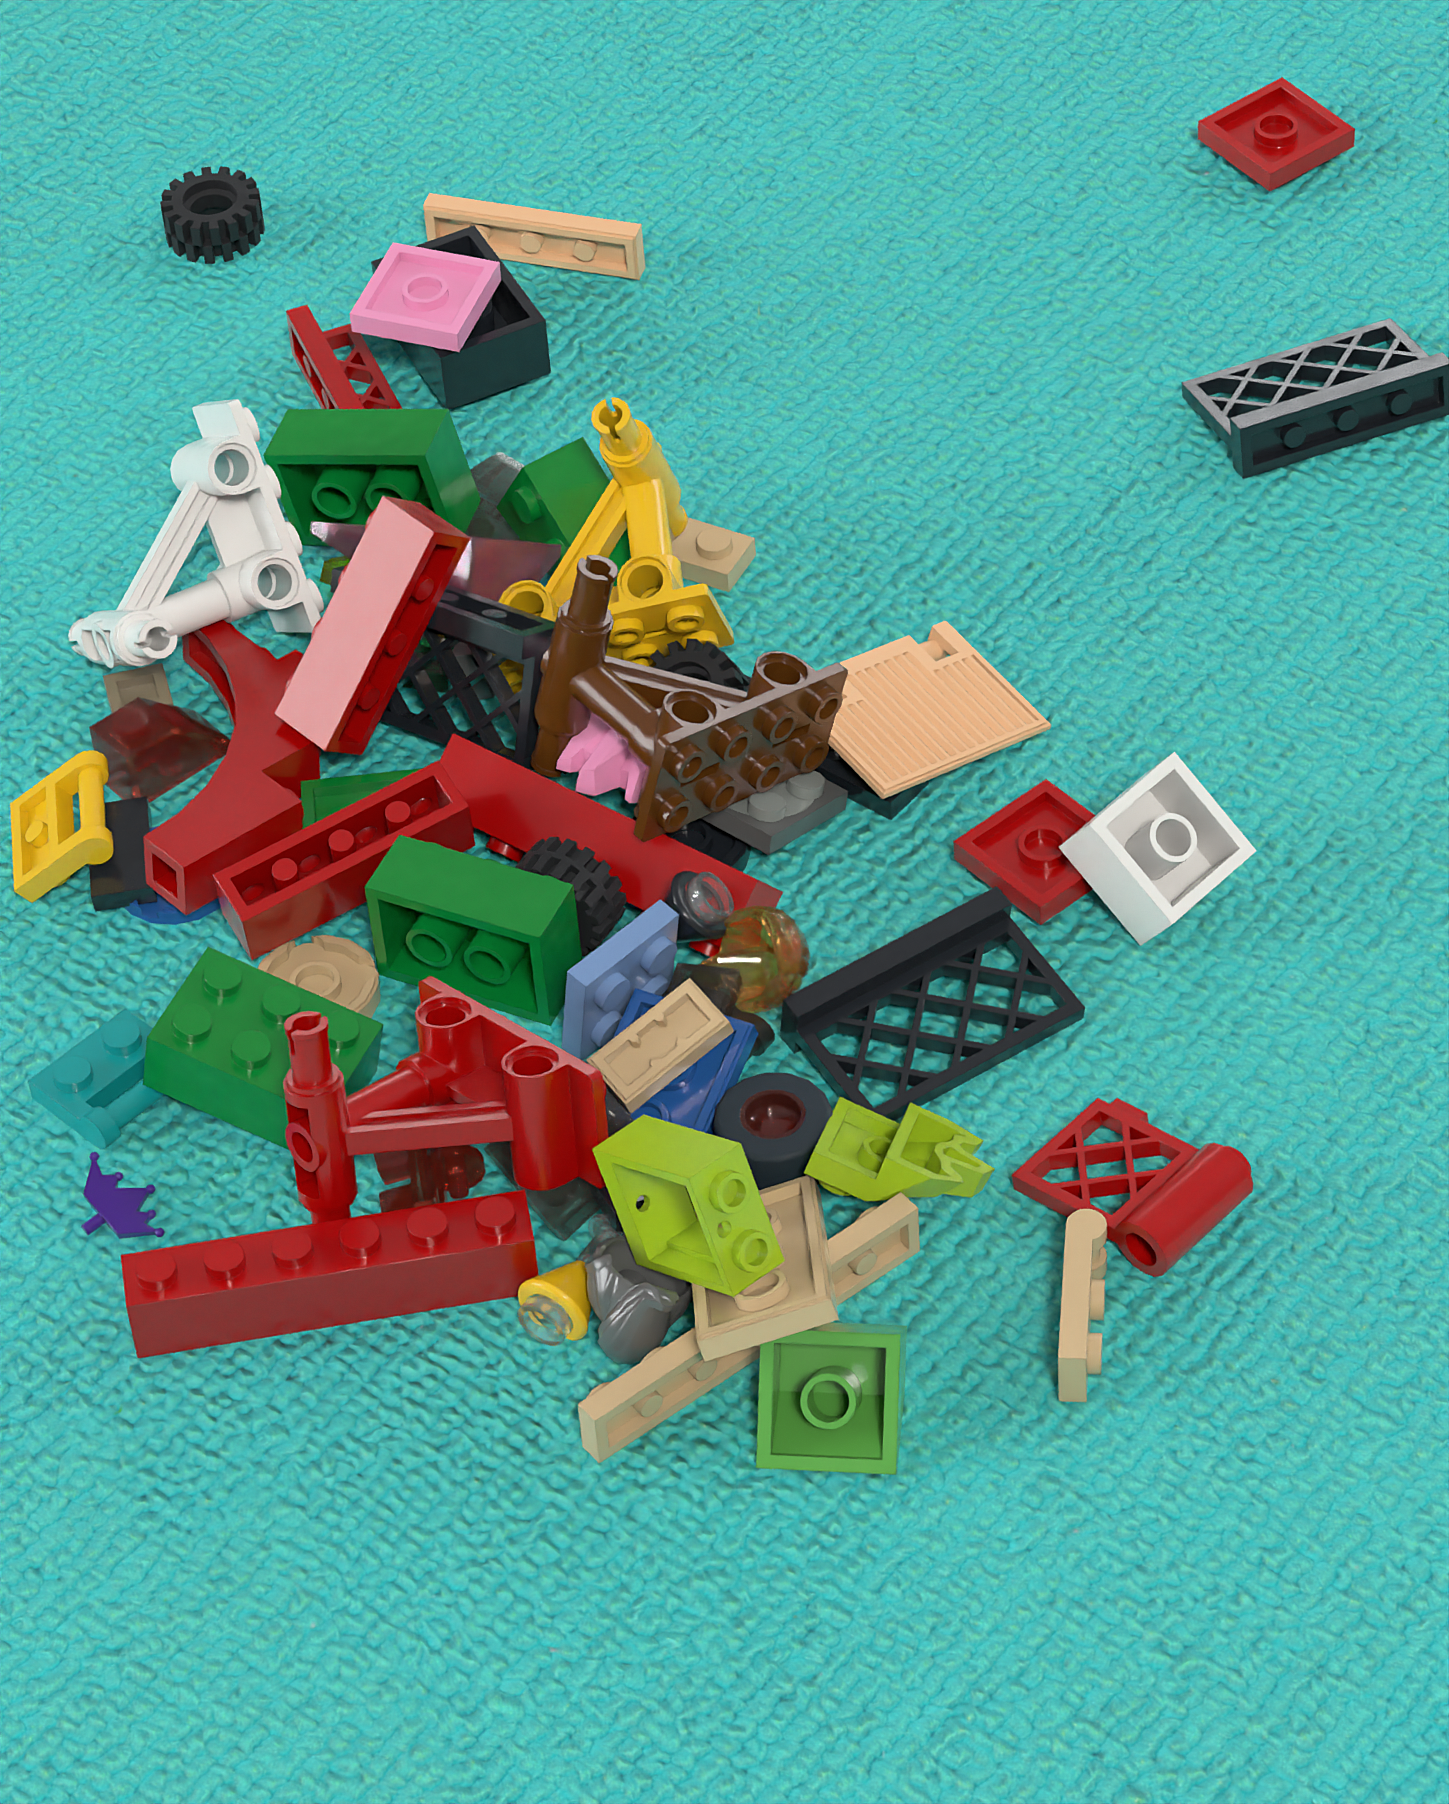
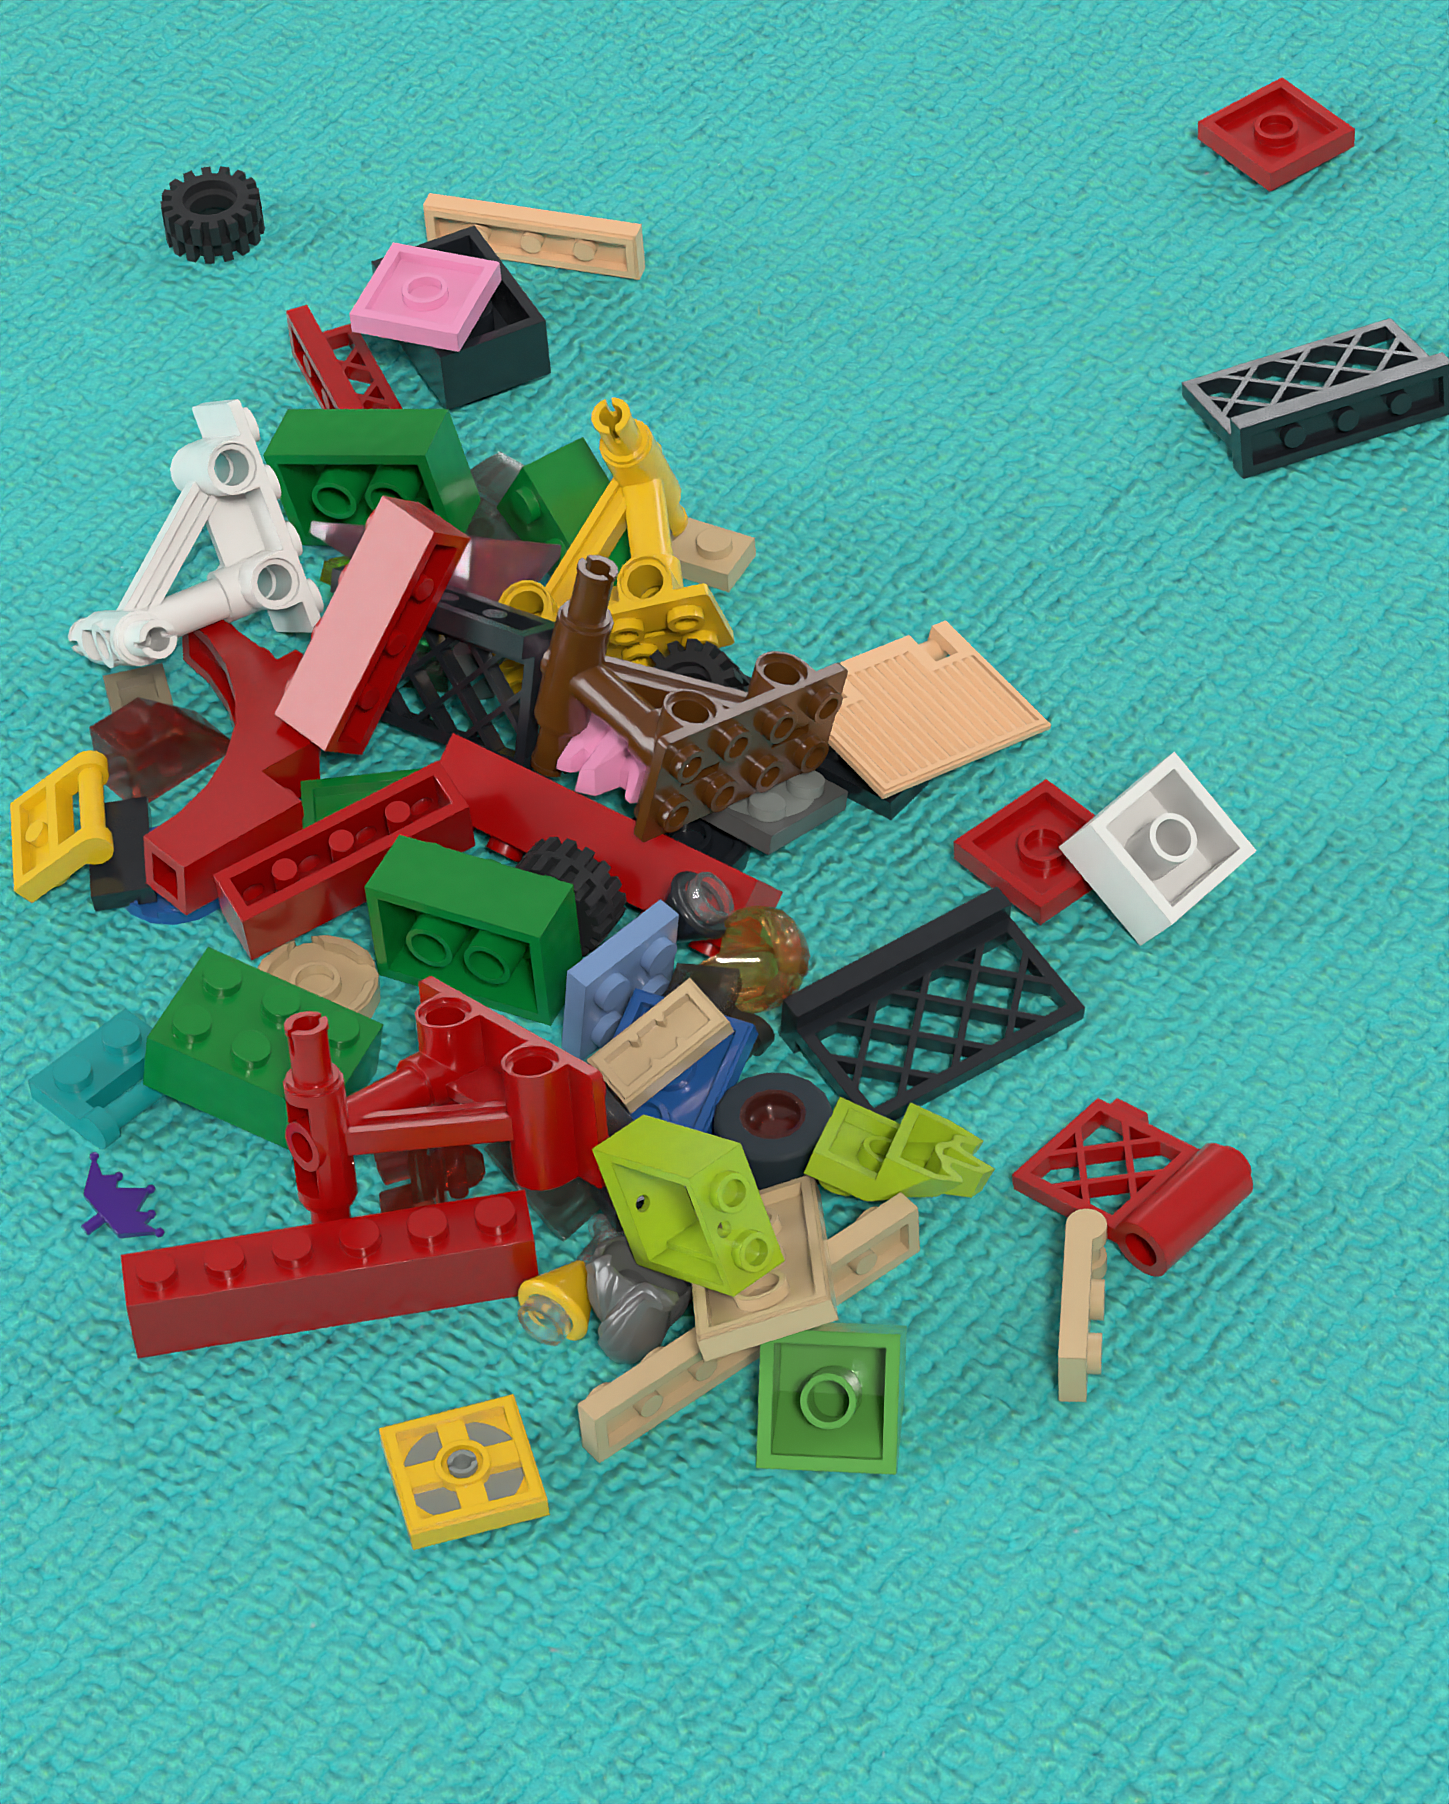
(463, 1471): none -> yellow piece

